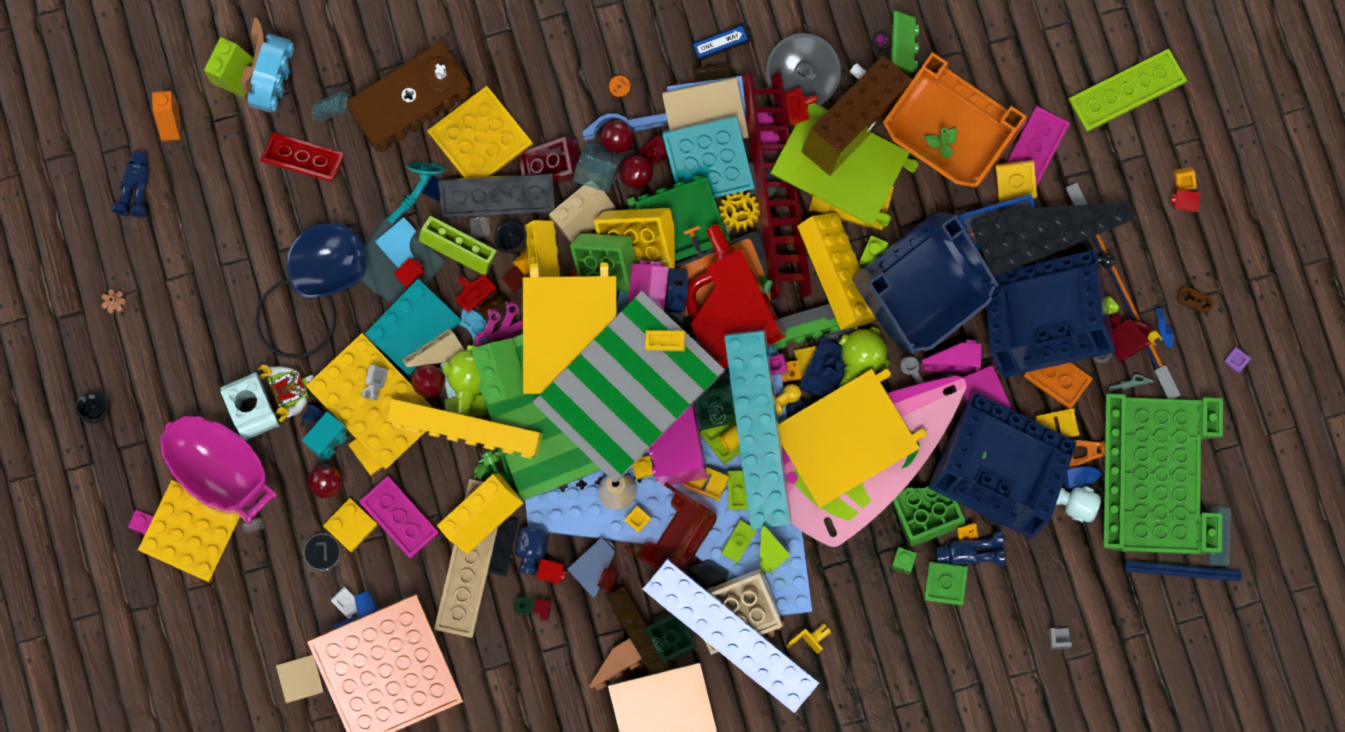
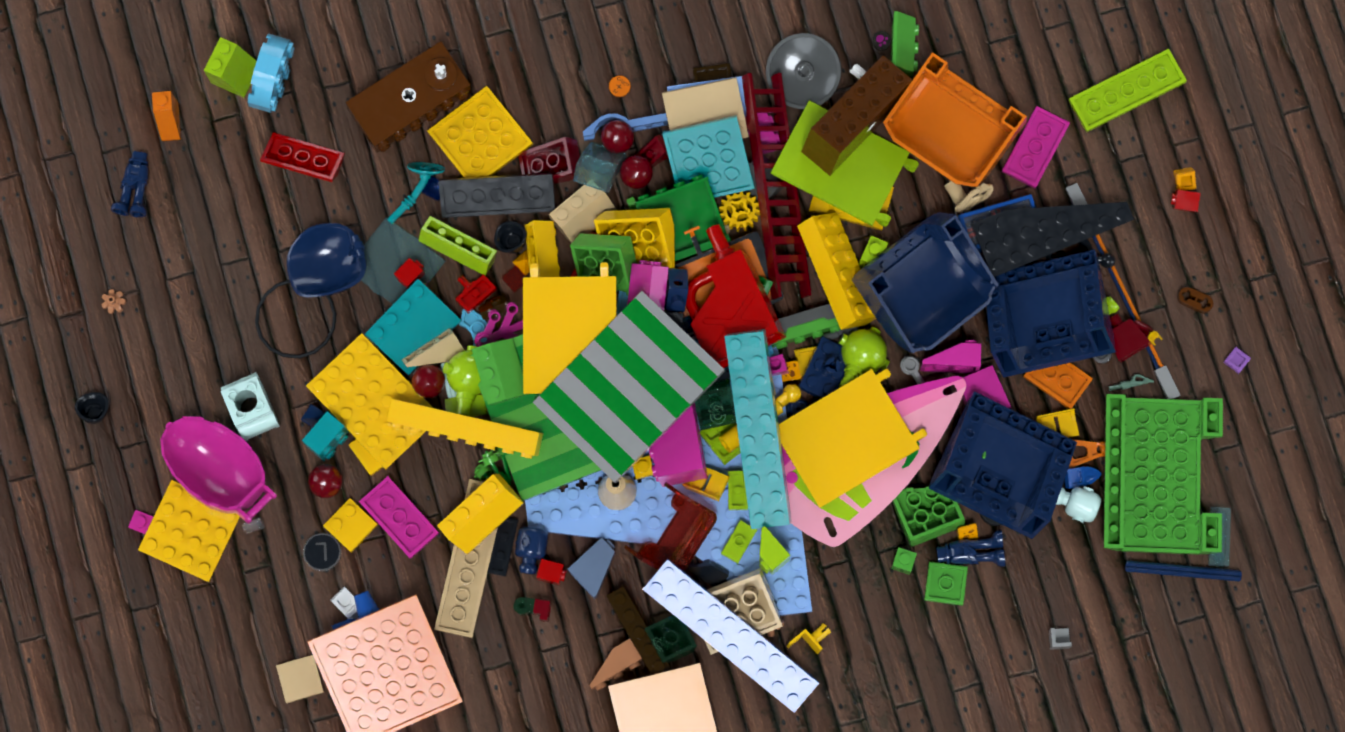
(258, 39): nougat slope -> none
(288, 389): torso -> none
(329, 107): clear light blue plate -> none
(376, 379): light grey plate -> none
(397, 242): medium azure tile -> none
(480, 227): clear tile -> none
(608, 581): clear red slope -> none
(637, 519): yellow plate -> none
(665, 340): yellow plate -> none
(720, 42): tile -> none
(798, 105): red plate -> none
(946, 137): bright green plant -> none
(963, 201): none -> tan piece
(1016, 180): yellow tile -> none
(1165, 331): blue slope -> none

